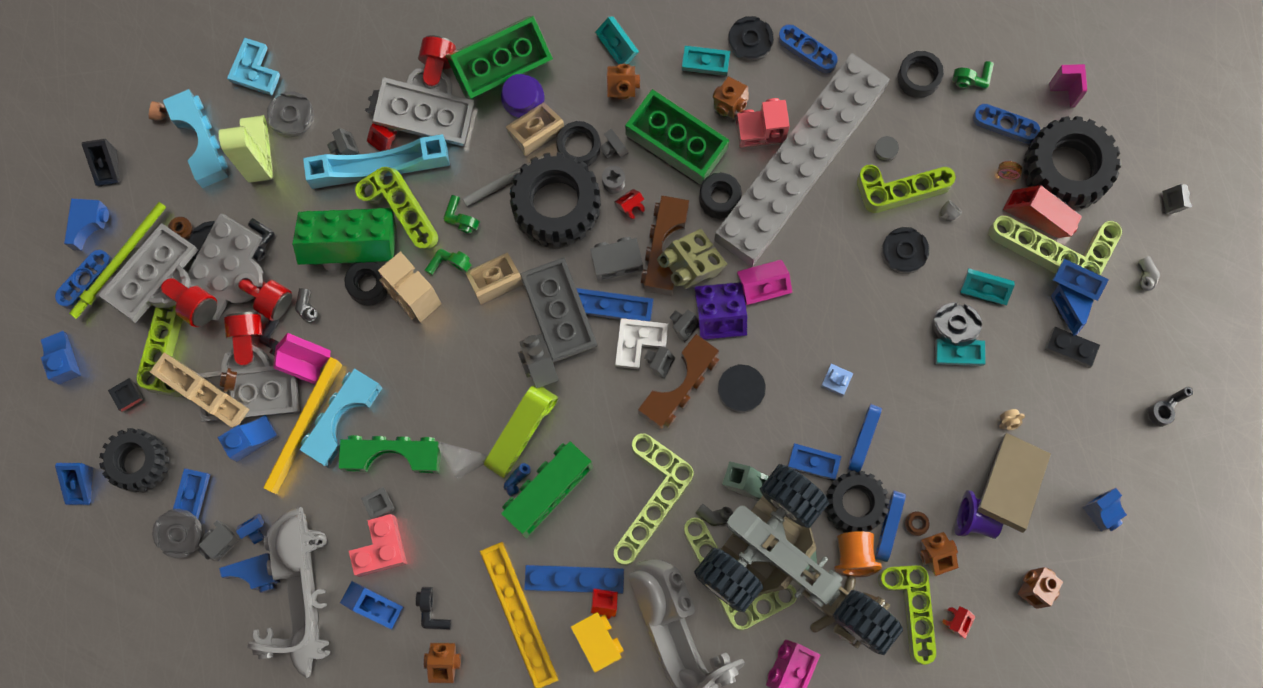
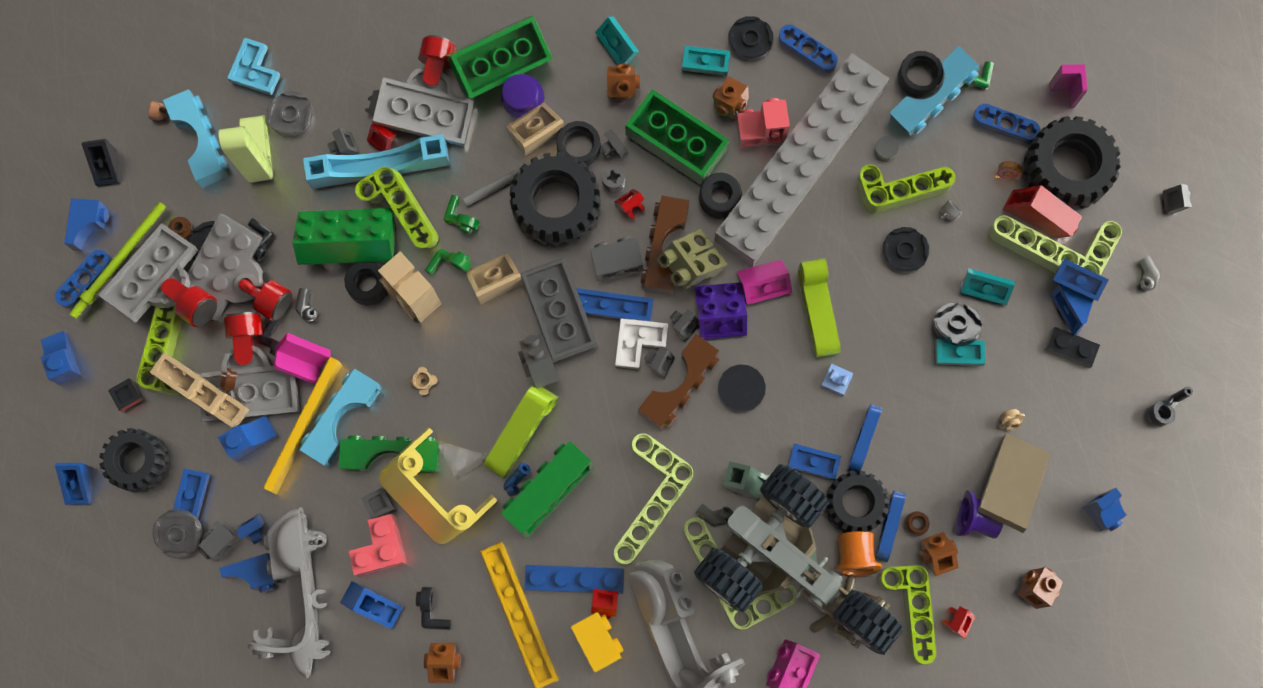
(400, 483): none -> light yellow windscreen
(423, 388): none -> tan plate
(818, 307): none -> lime beam
(958, 70): none -> medium azure arch

